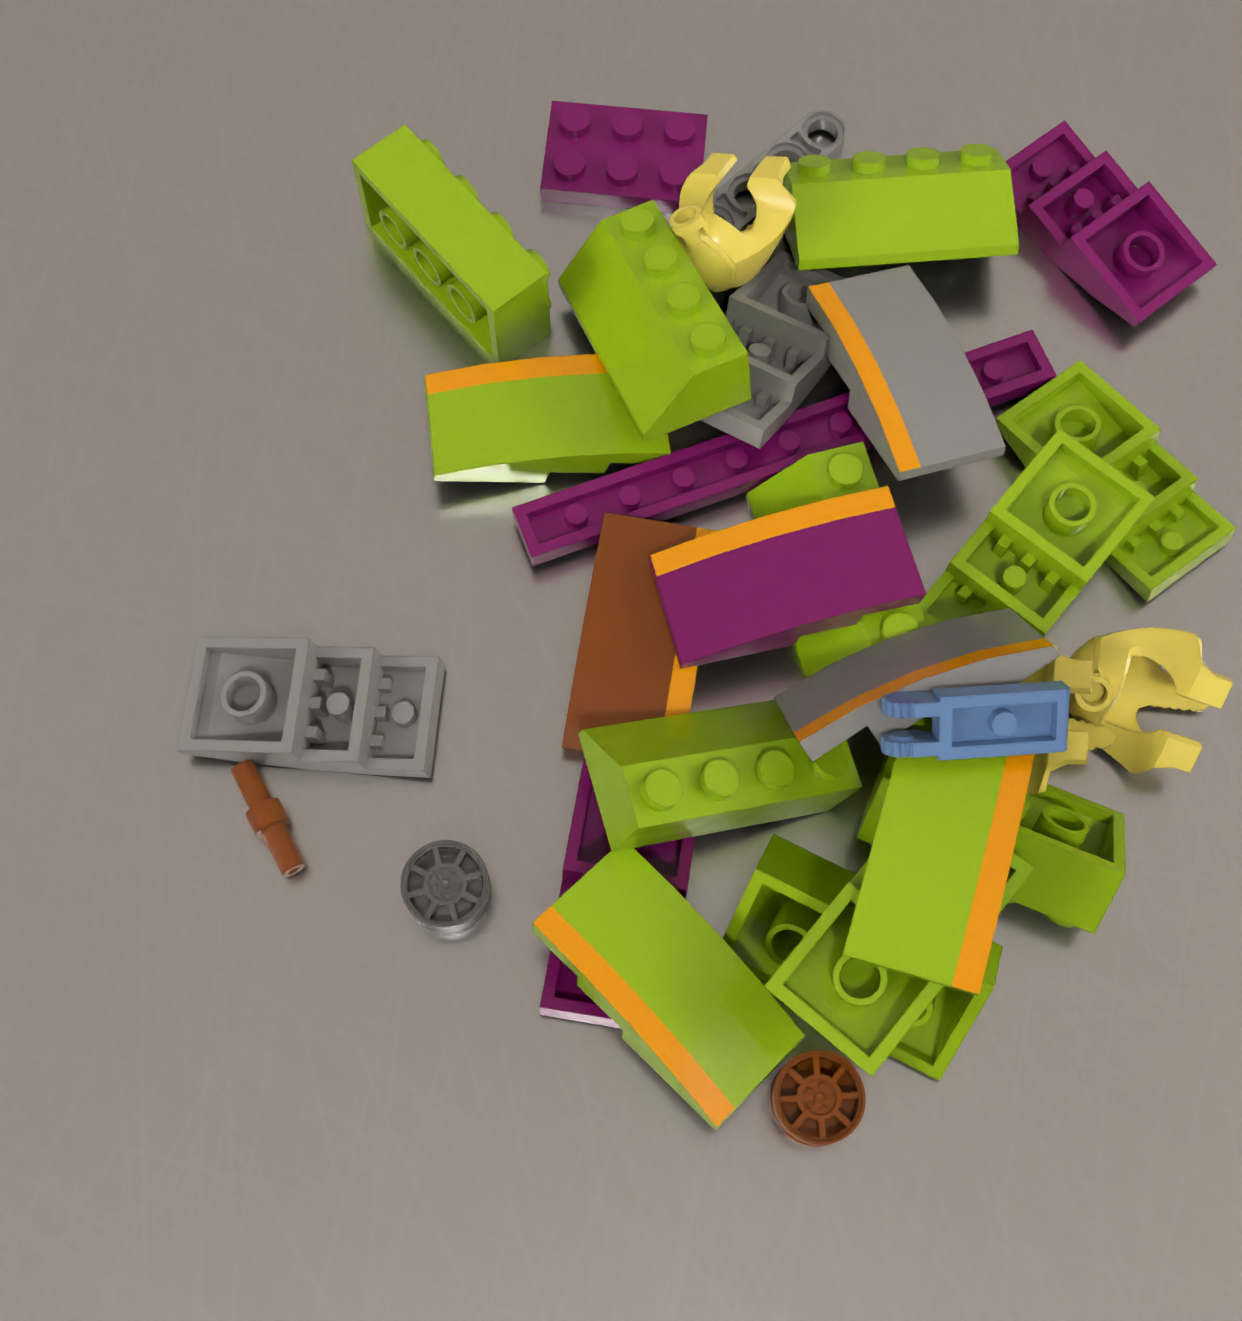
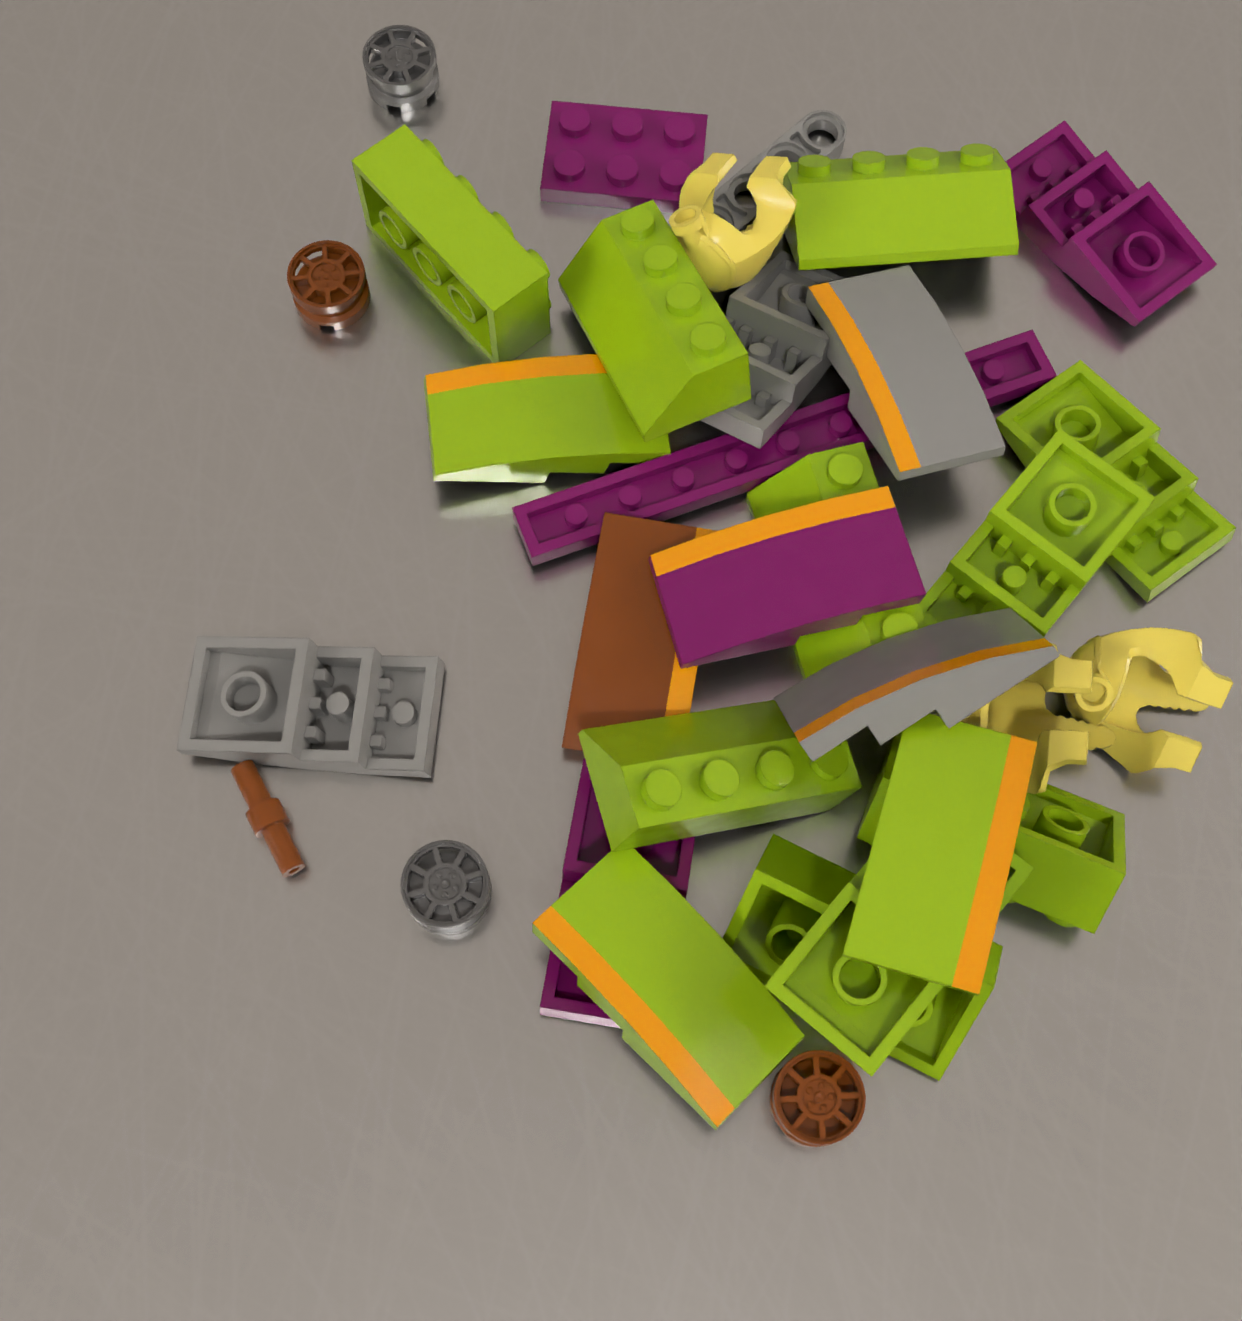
(330, 286): none -> dark orange wheel
(401, 69): none -> flat silver wheel
(980, 721): medium blue hinge -> none

